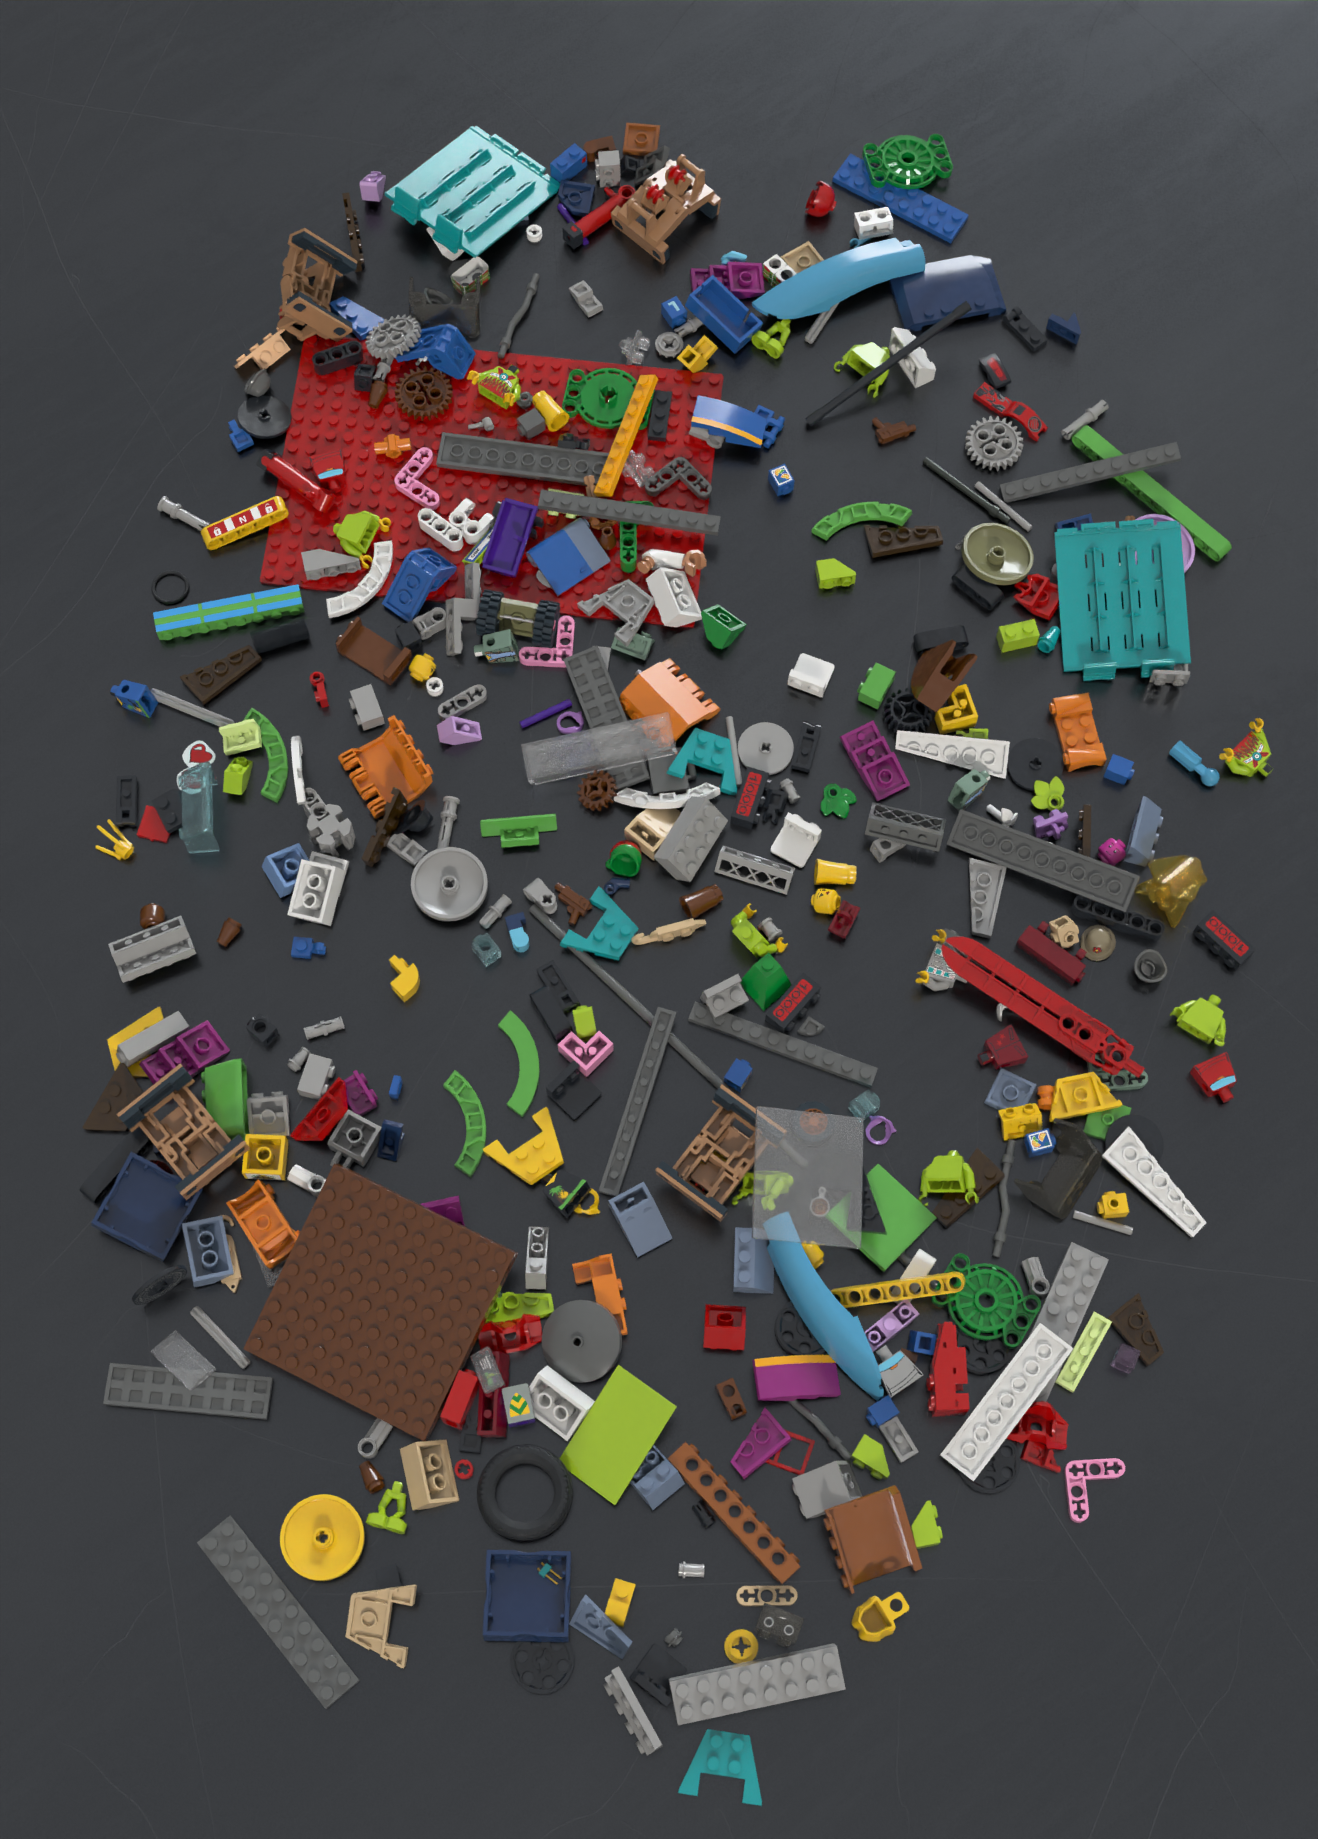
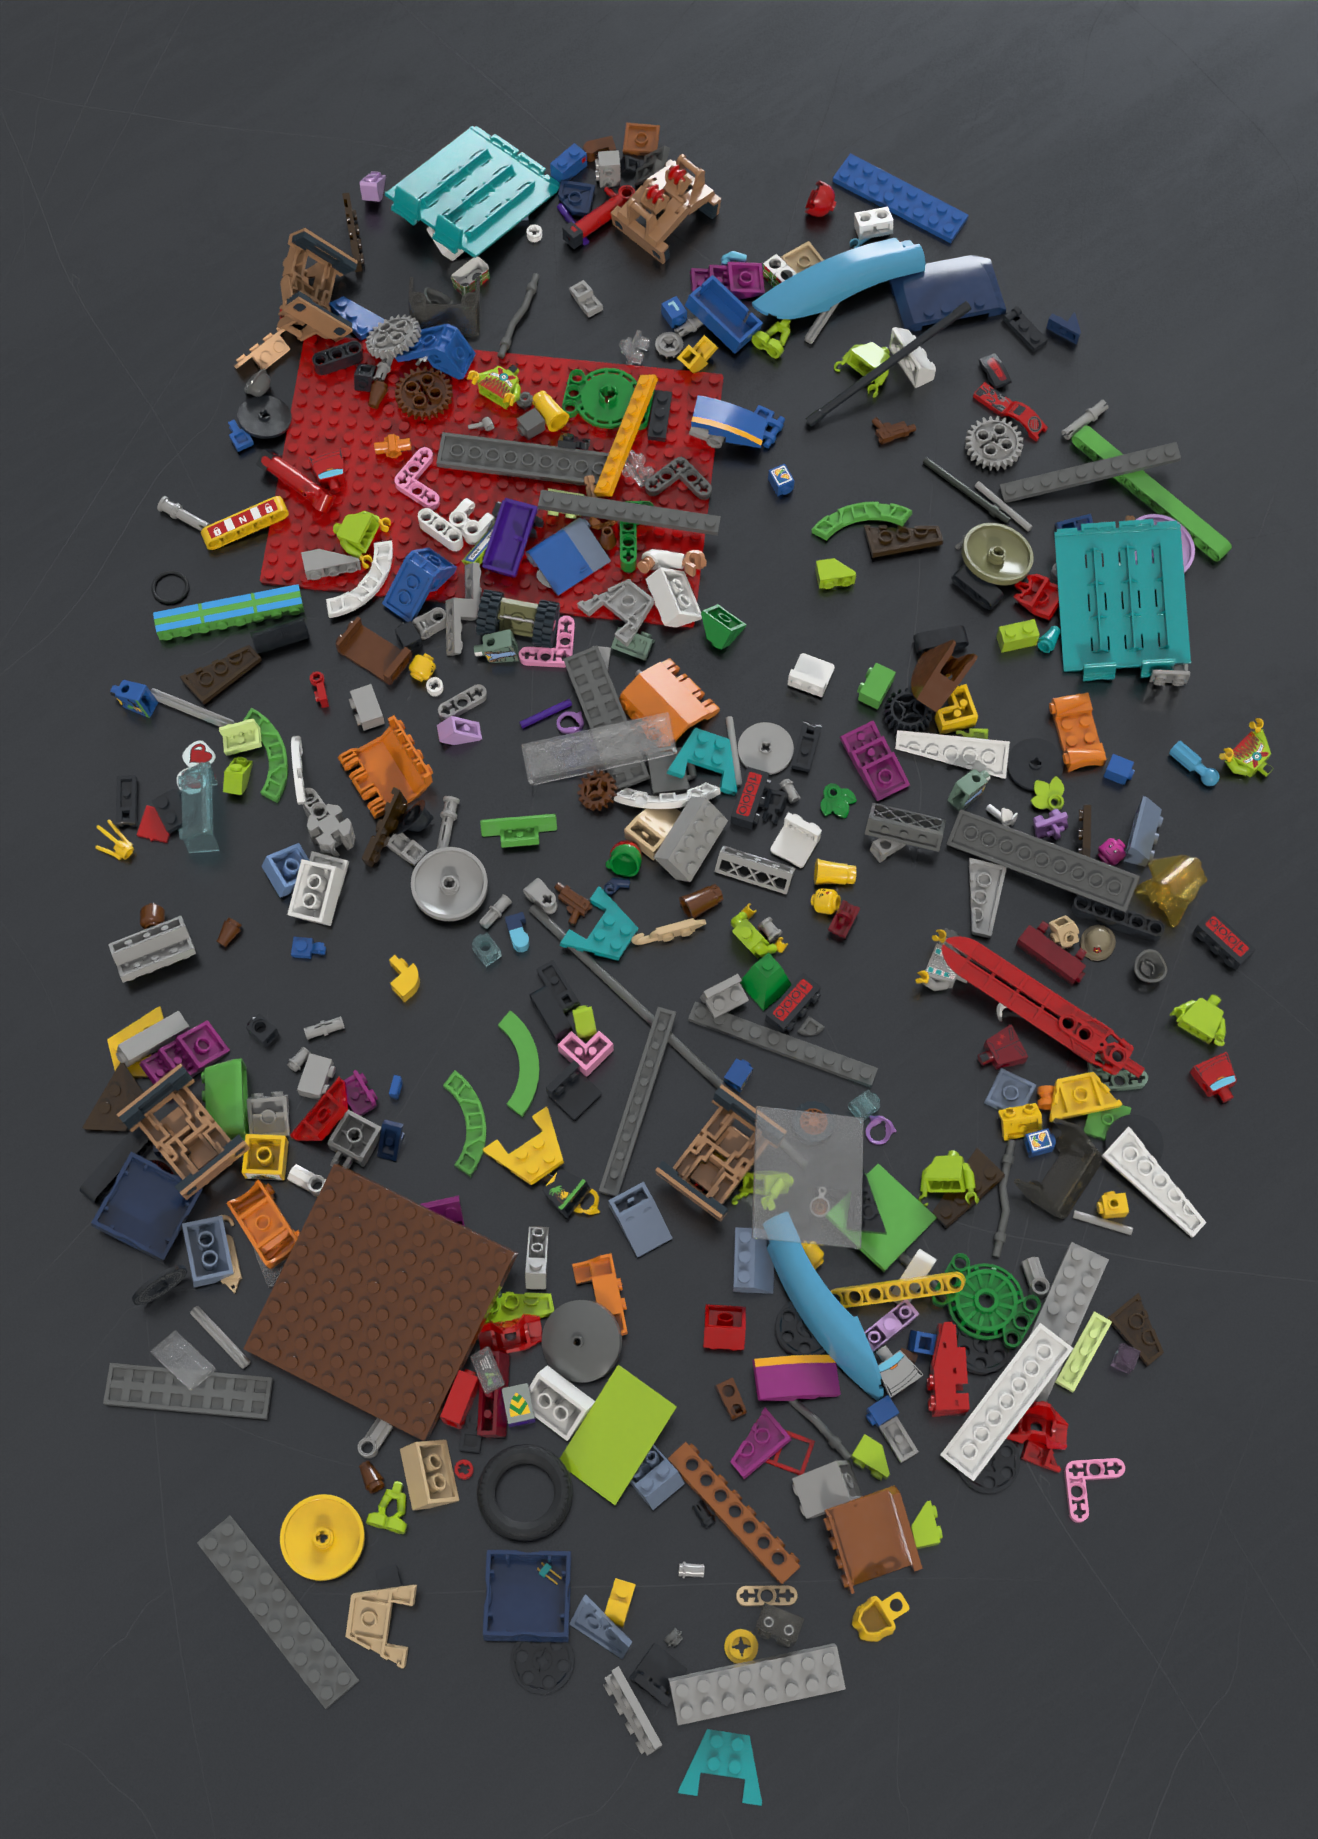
(919, 162): green piece -> none

